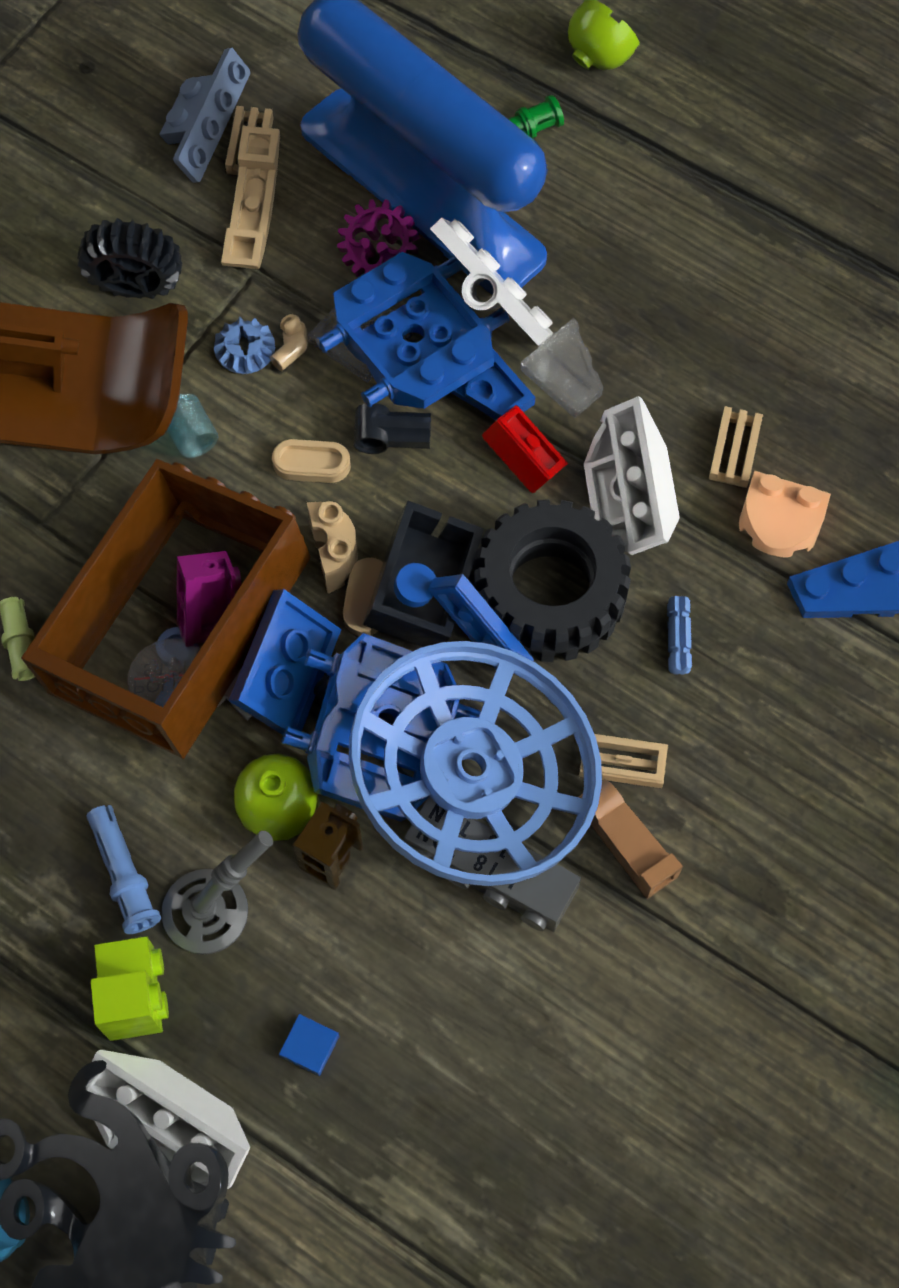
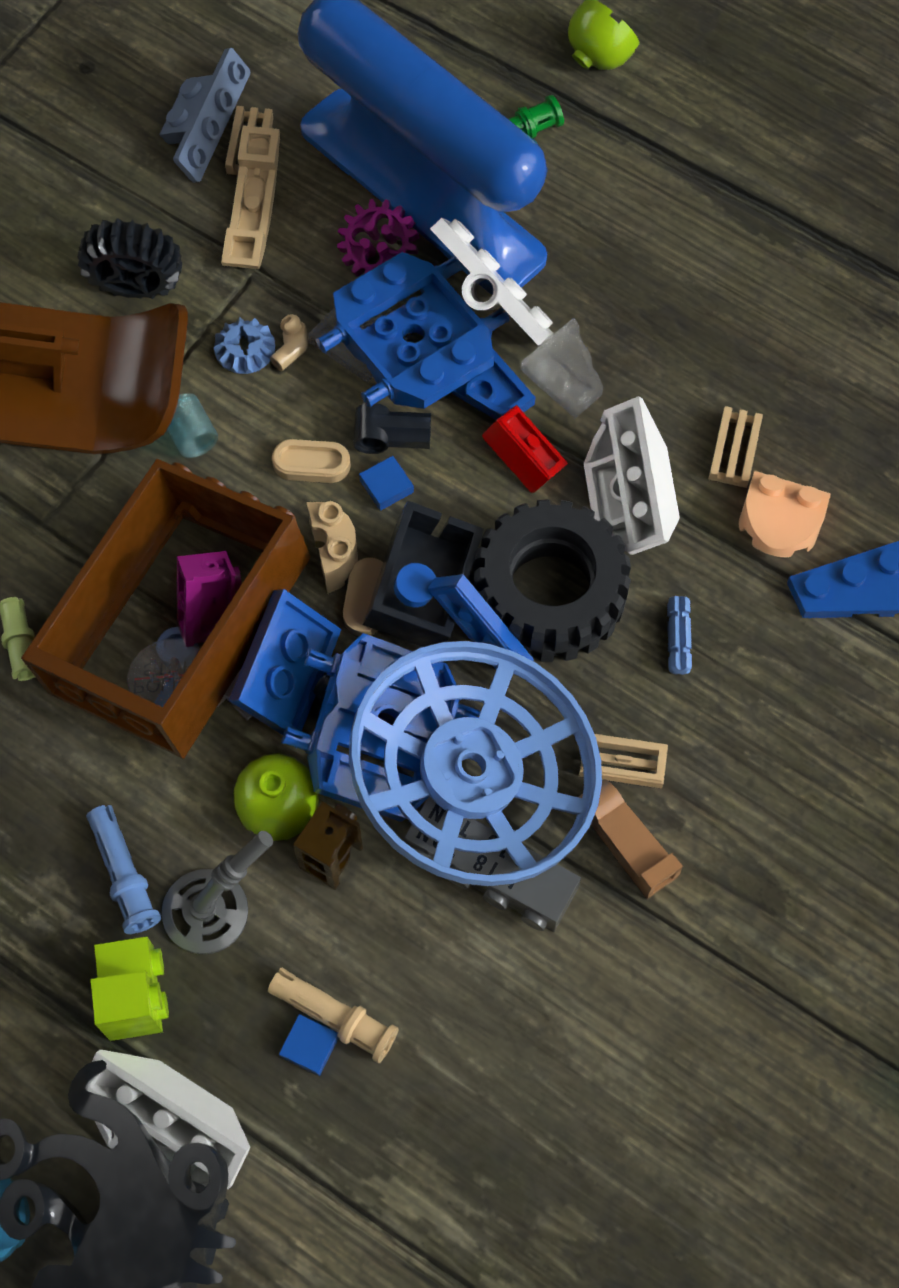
(349, 1022): none -> tan pin
(386, 483): none -> blue tile

